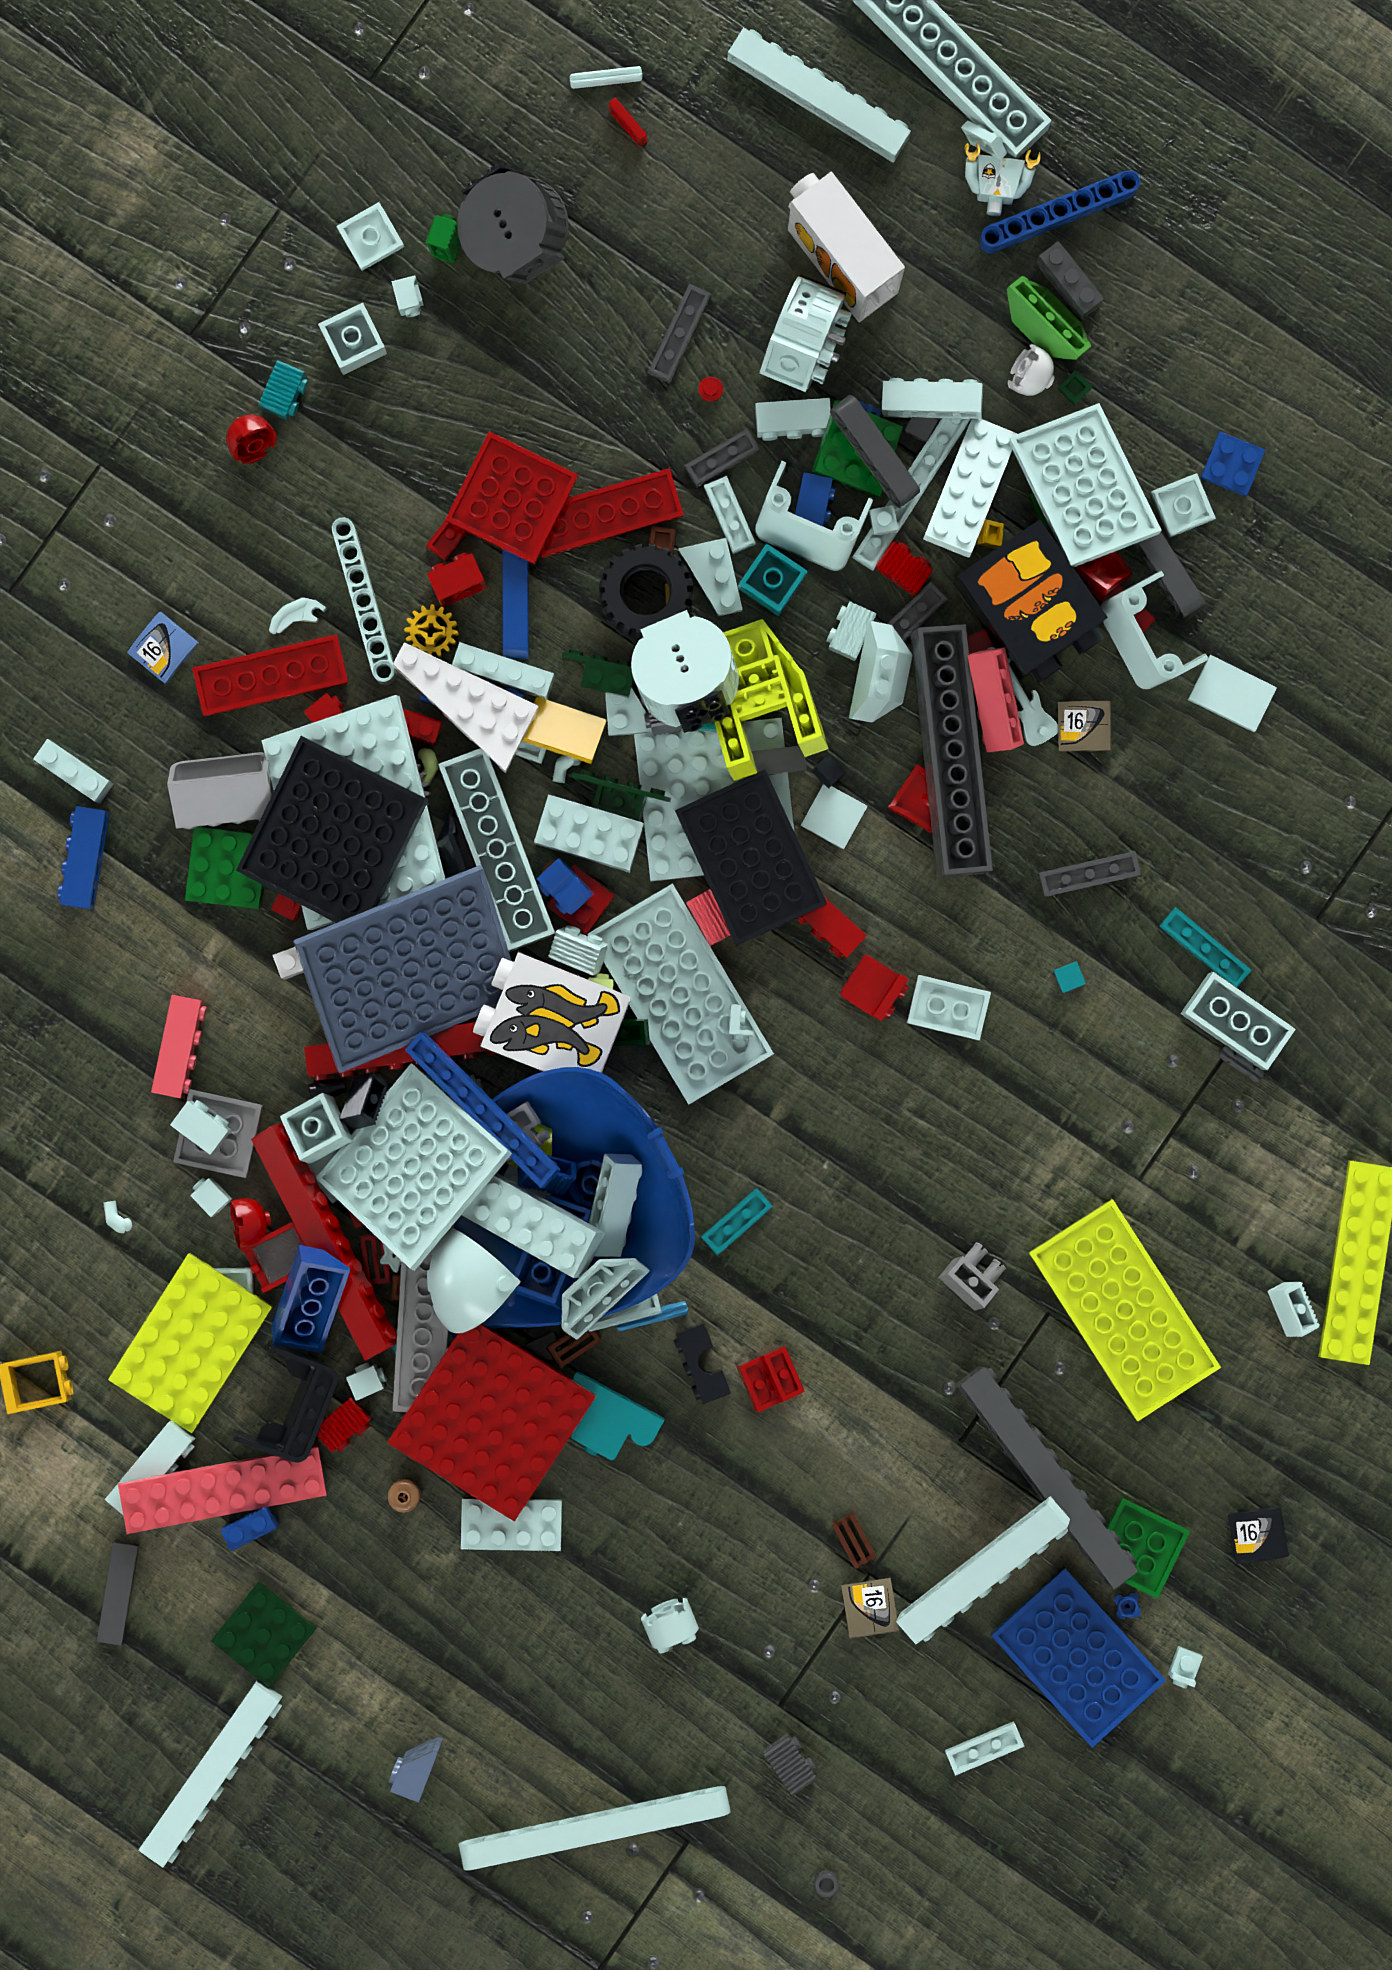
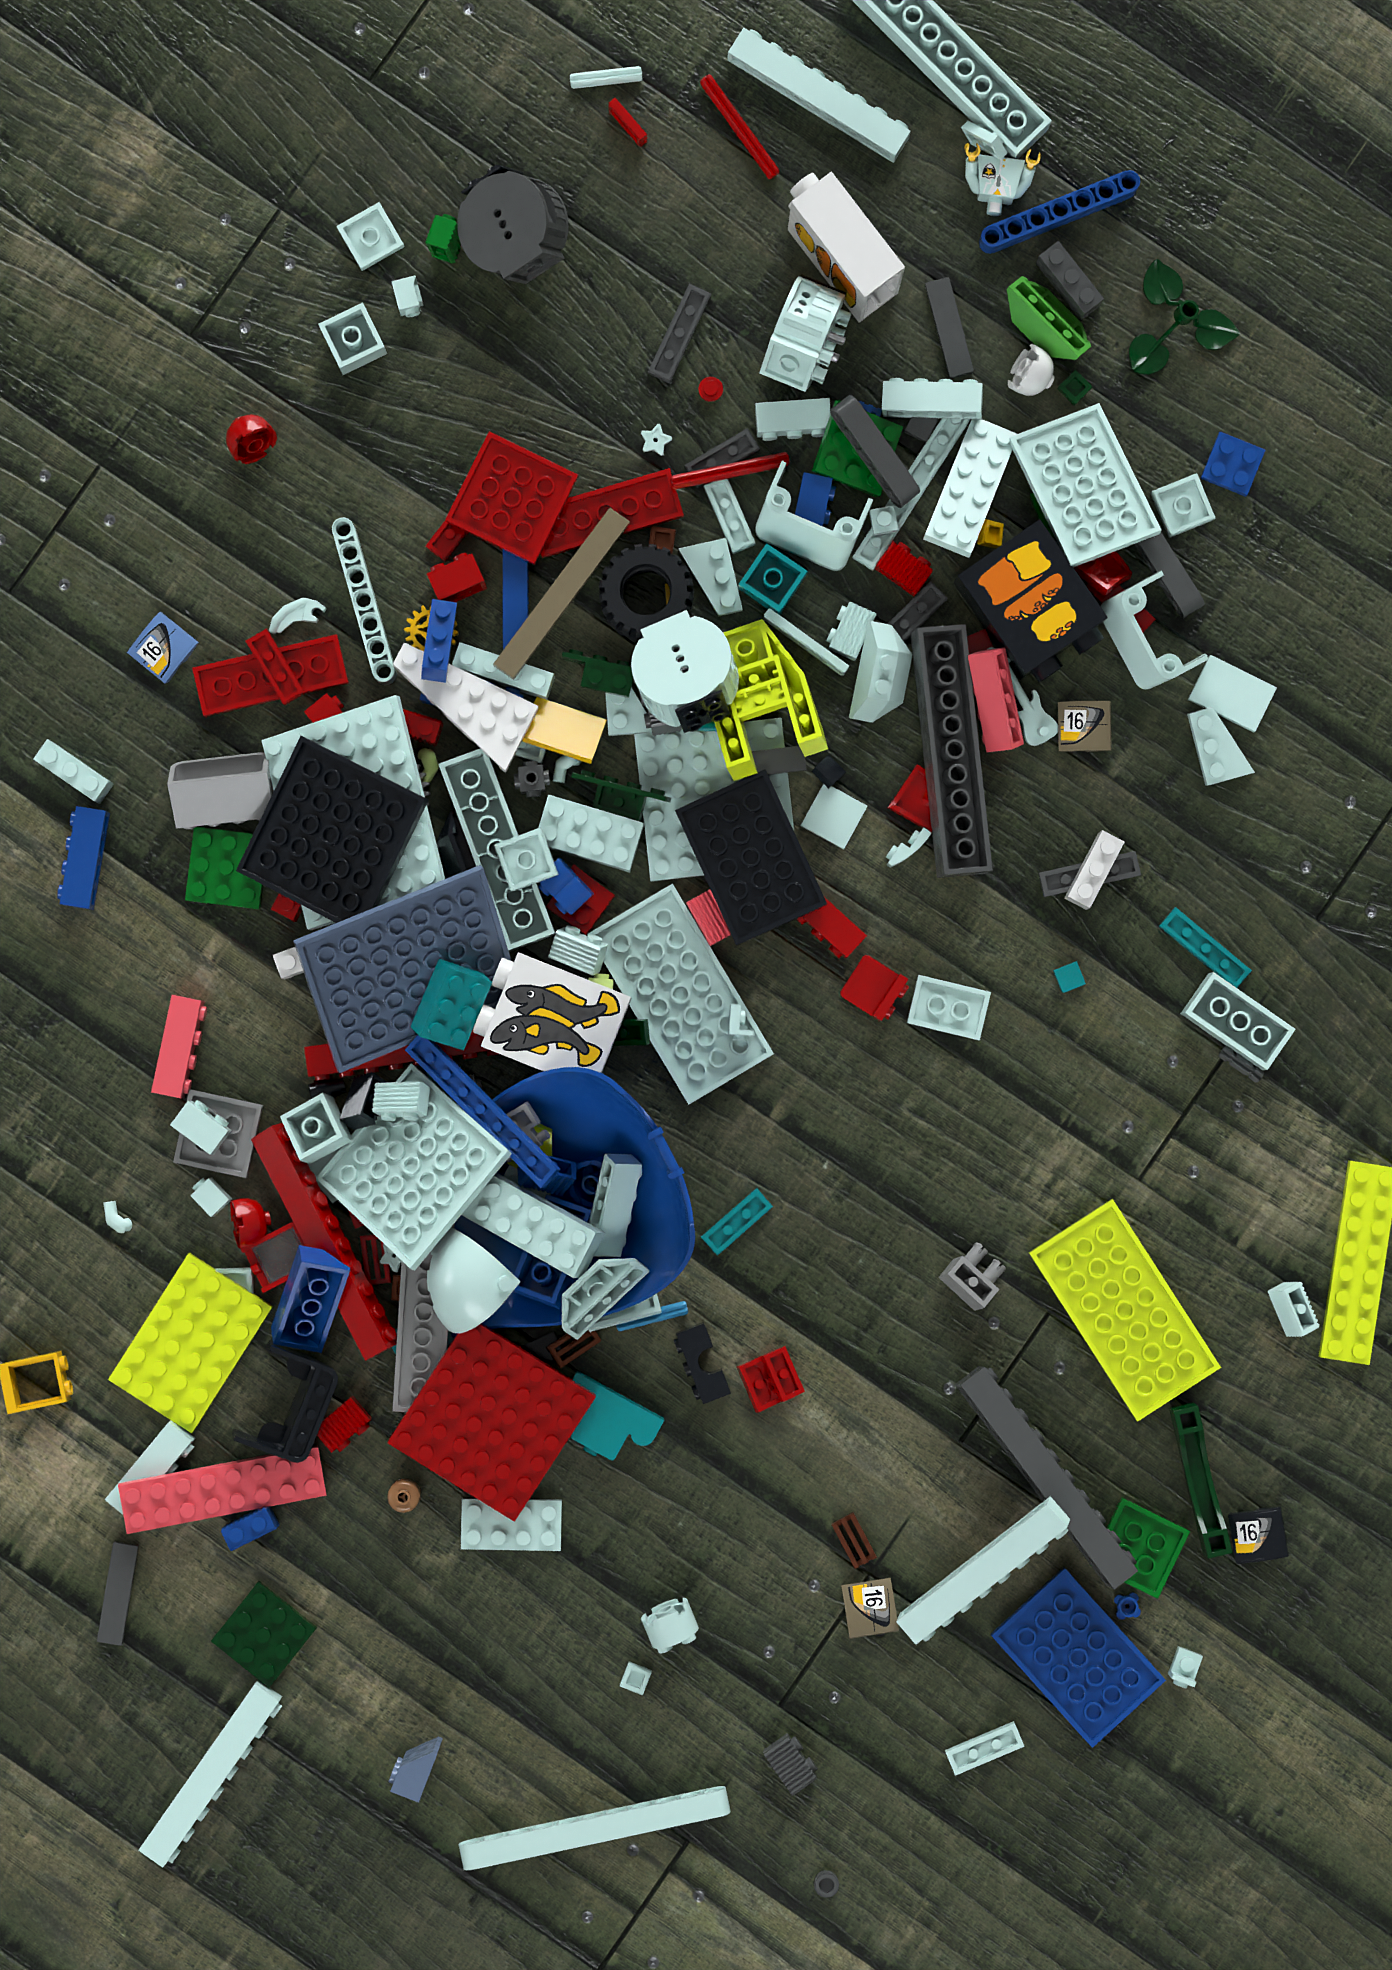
(275, 666): none -> red tile
(283, 391): teal brick -> none
(366, 1380): light aqua brick -> none
(401, 1100): none -> light aqua brick
(438, 640): none -> blue brick
(451, 1004): none -> teal brick
(526, 859): none -> light aqua tile
(538, 786): none -> dark grey brick
(561, 593): none -> dark tan tile
(635, 1678): none -> light aqua tile
(657, 446): none -> light aqua plate
(728, 470): none -> red axle
(739, 126): none -> red axle
(805, 642): none -> light aqua tile
(901, 853): none -> light aqua slope
(949, 327): none -> dark grey tile
(1094, 870): none -> white brick
(1163, 285): none -> dark green plant
(1199, 1481): none -> dark green arch
(1216, 748): none -> light aqua wing

